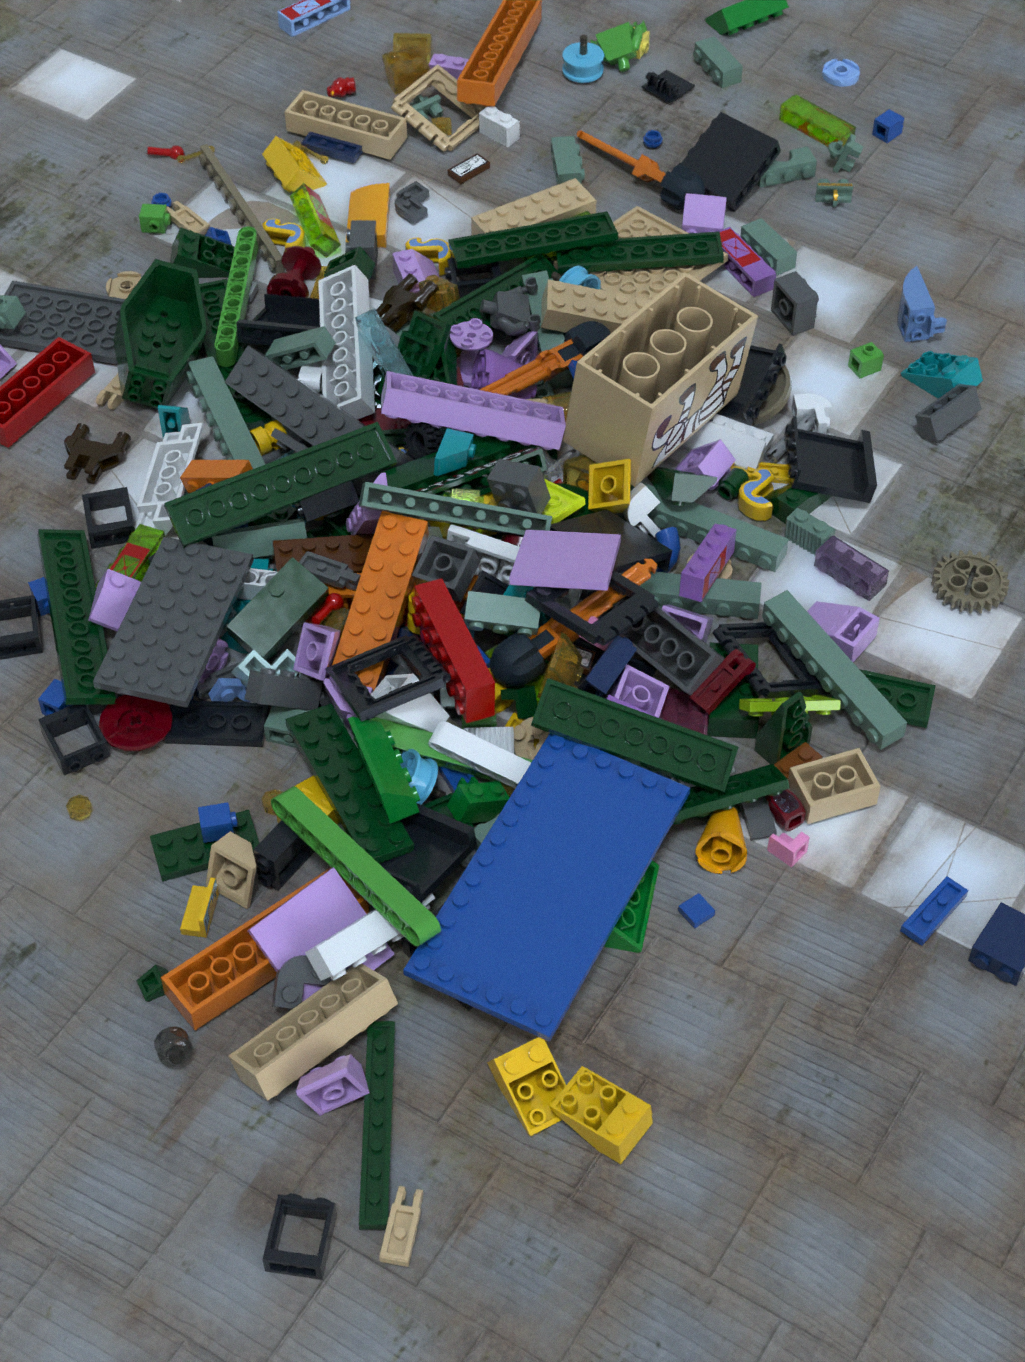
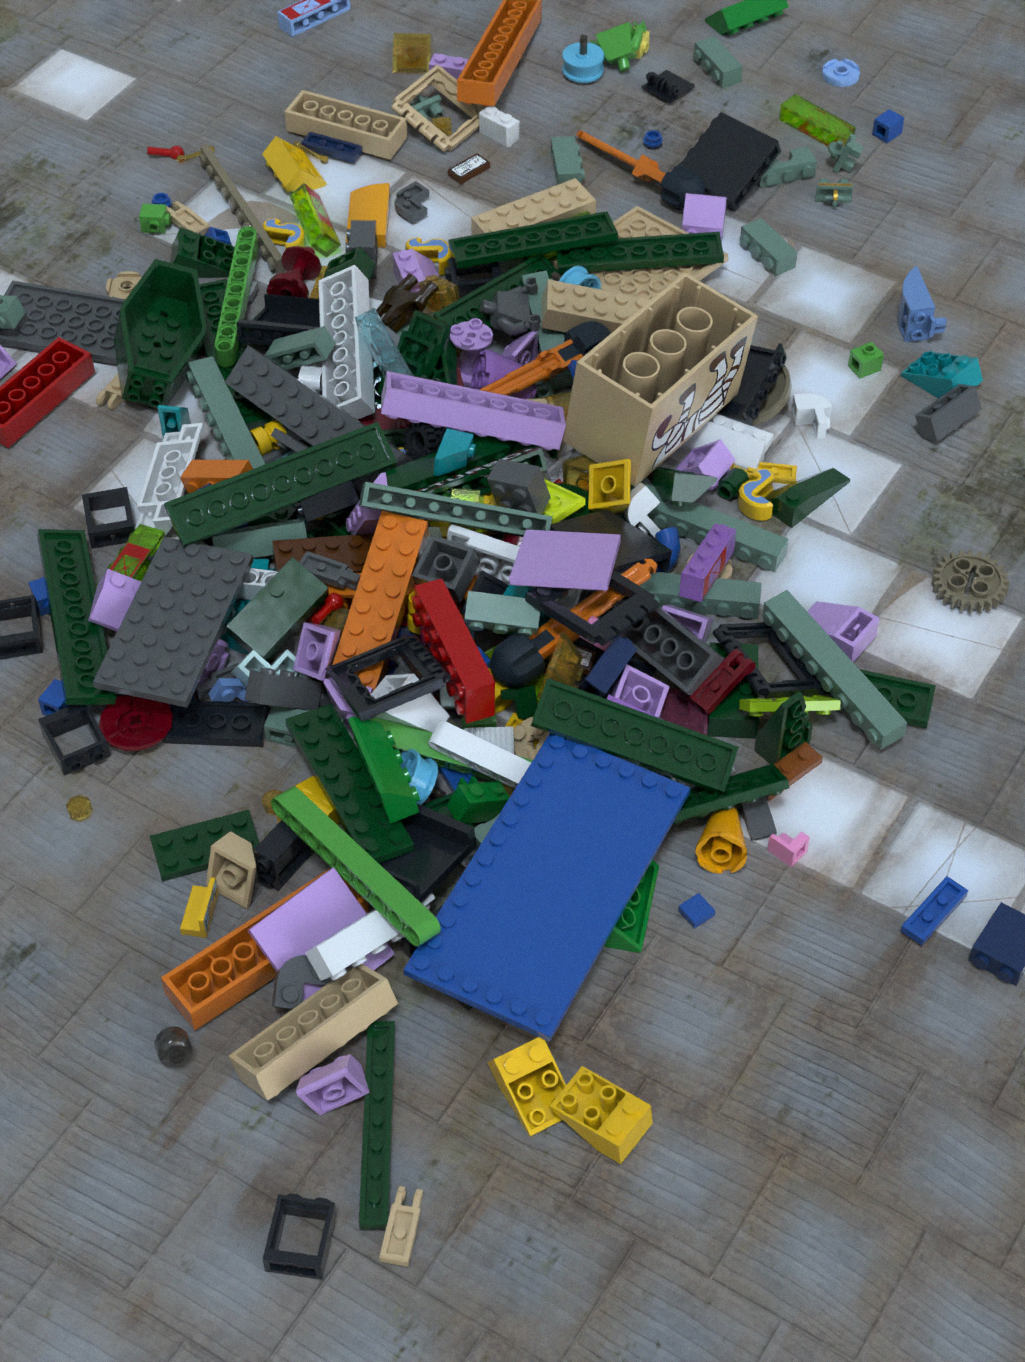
(92, 455): dark brown connector -> none
(151, 983): dark green slope -> none
(216, 821): blue brick -> none
(341, 87): red animal -> none
(404, 68): clear yellow slope -> none
(745, 264): medium lavender brick -> none
(778, 449): light grey pin -> none
(787, 810): dark red rock -> none
(794, 303): dark grey brick -> none
(807, 530): sand green brick -> none
(831, 463): black panel -> none
(834, 785): tan brick -> none
(851, 568): clear purple brick -> none

